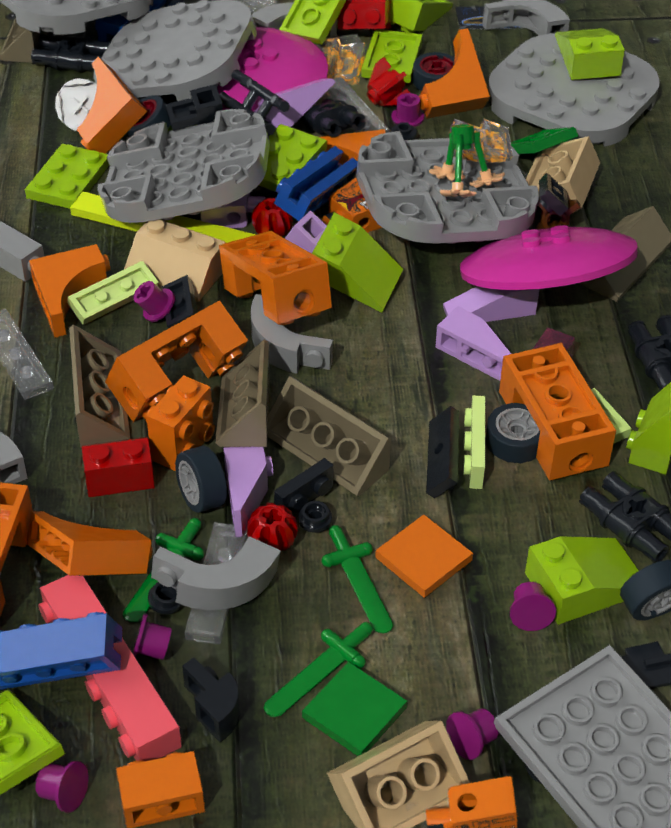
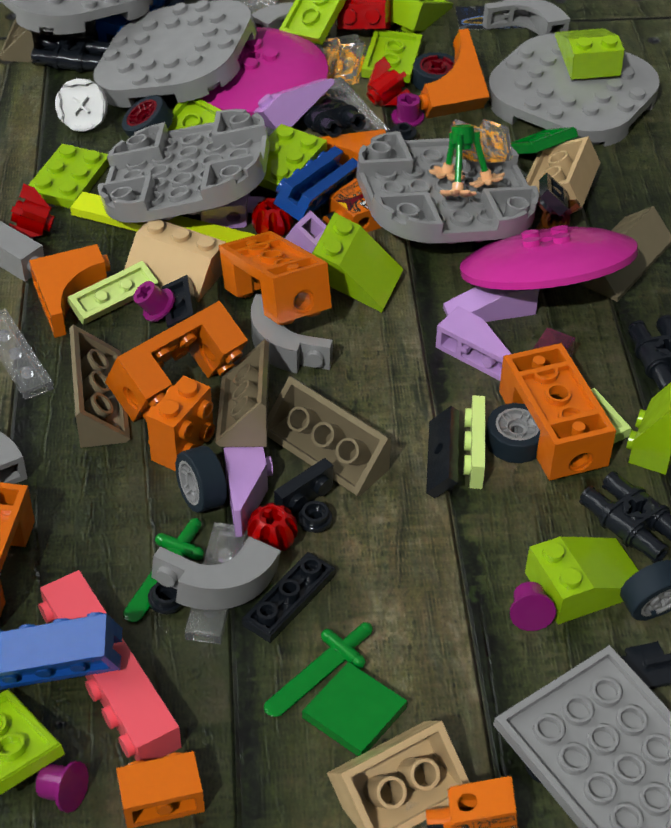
(33, 214): none -> red brick
(88, 549): orange arch -> none
(112, 112): orange arch -> none
(118, 466): red slope -> none
(152, 639): magenta piece -> none
(196, 110): black brick -> none
(214, 698): black brick -> none
(256, 90): black piece -> none
(288, 597): none -> black tile
(367, 594): green sword -> none
(424, 555): orange tile -> none
(471, 732): magenta piece -> none

